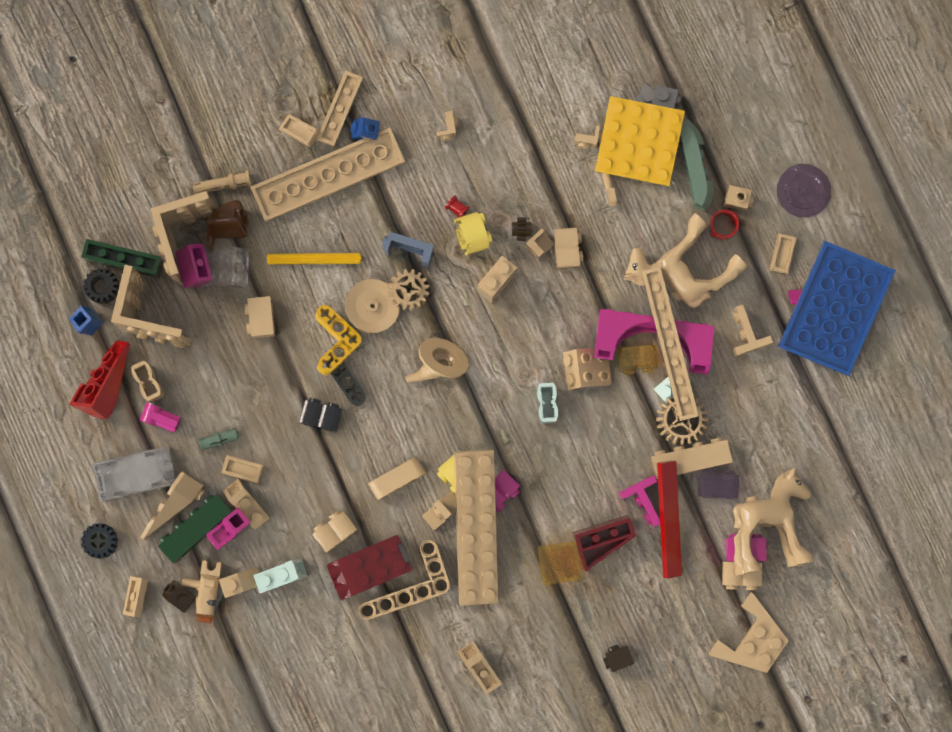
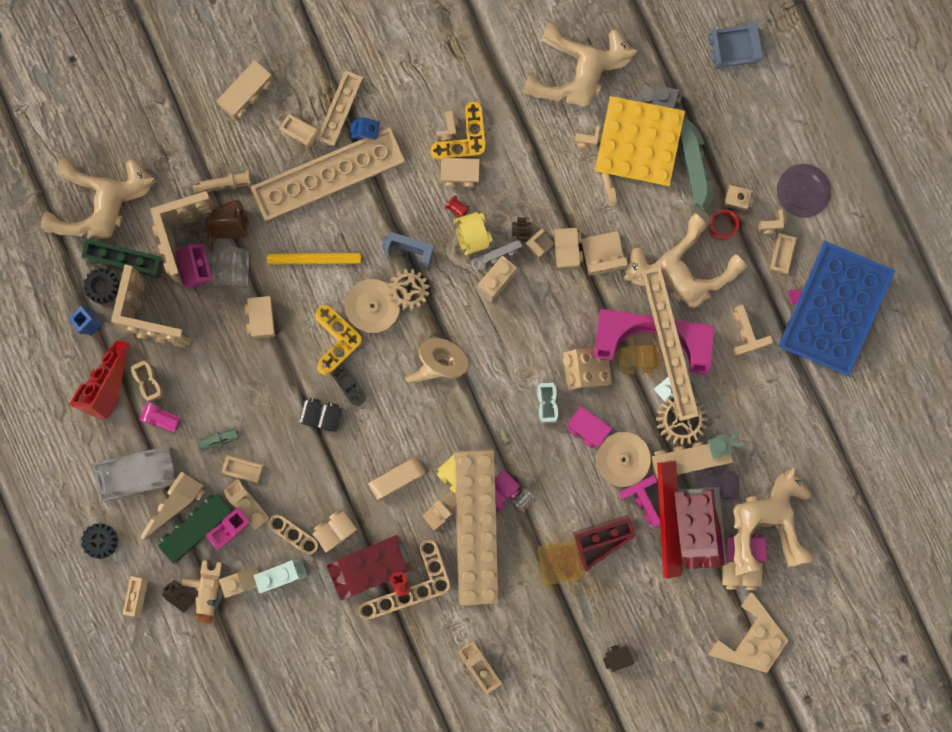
(106, 201): none -> tan animal
(245, 90): none -> tan brick
(285, 530): none -> tan beam
(401, 581): none -> red bush
(459, 172): none -> tan brick
(466, 143): none -> yellow beam
(493, 256): none -> light grey hinge
(524, 500): none -> clear bush
(588, 69): none -> tan animal
(588, 427): none -> dark pink brick
(603, 253): none -> tan bracket
(623, 459): none -> tan piece
(701, 527): none -> piece
(722, 445): none -> sand green plate
(735, 45): none -> sand blue panel
(770, 227): none -> tan bracket

